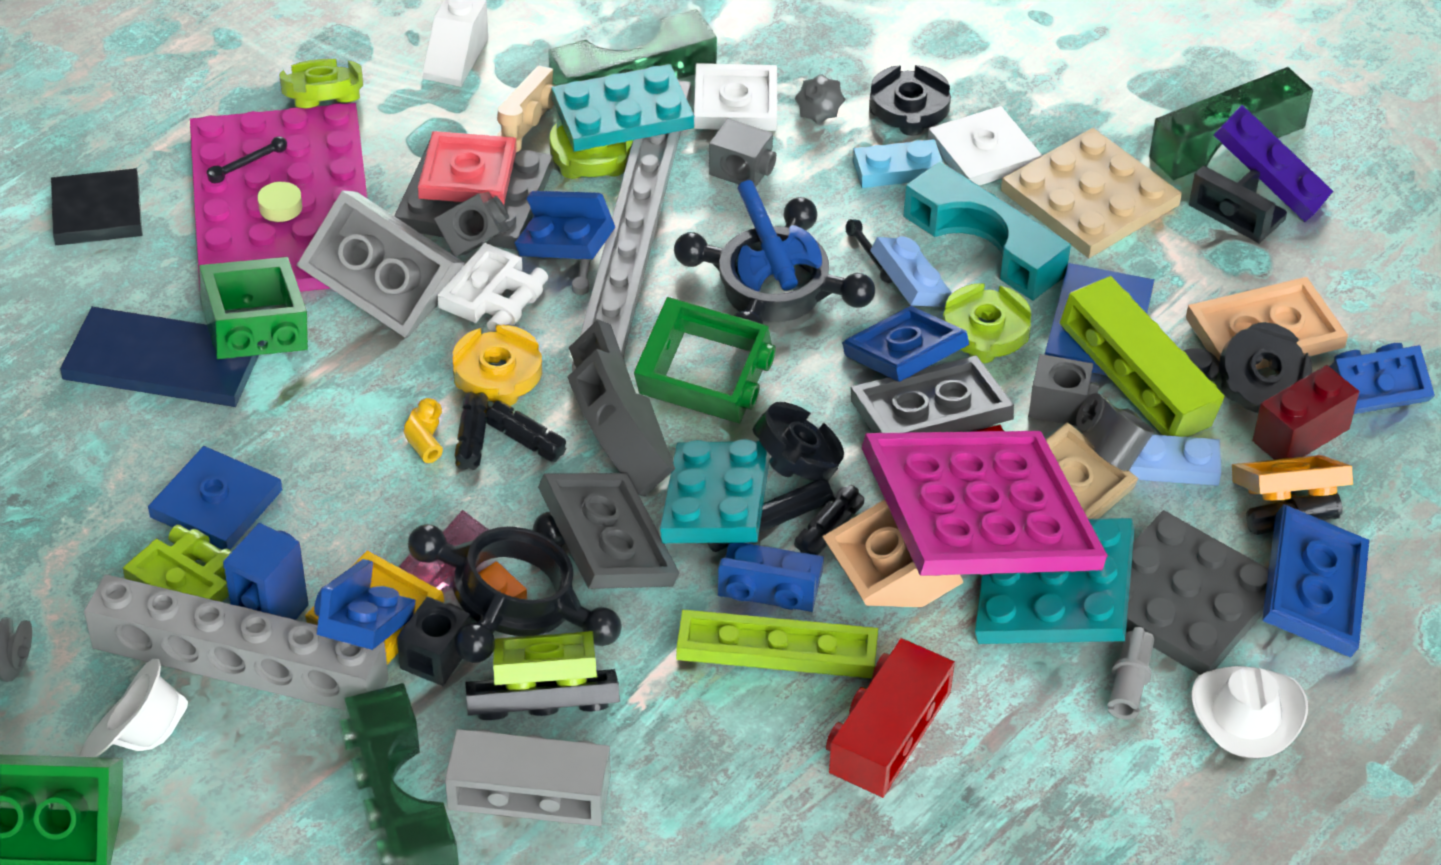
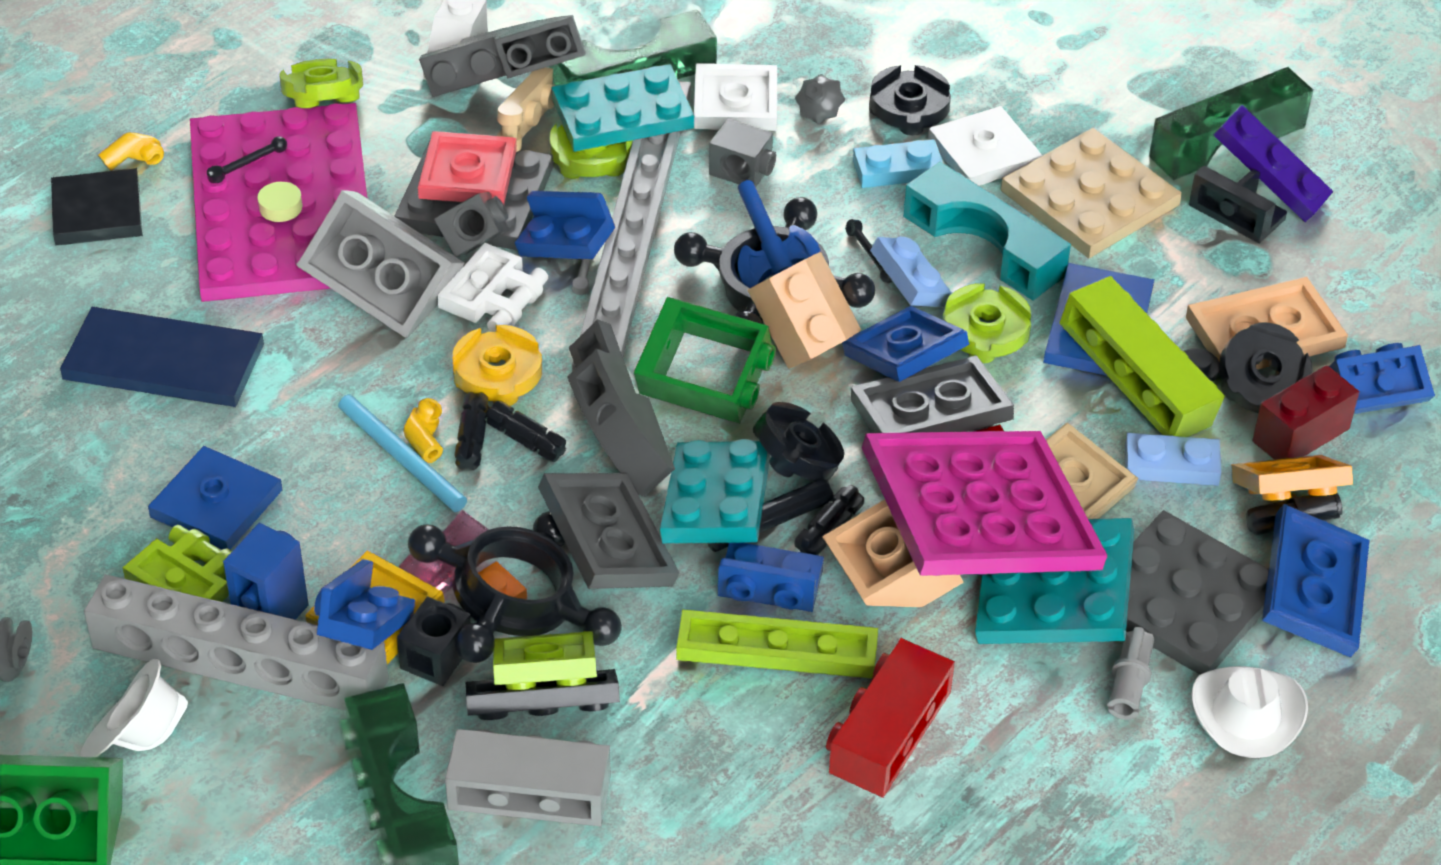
(132, 146): none -> yellow arm
(248, 286): green window -> none
(403, 453): none -> medium azure bar
(502, 53): none -> dark grey slope
(804, 310): none -> light nougat slope
(1060, 389): dark grey brick -> none
(1113, 432): dark grey piece -> none

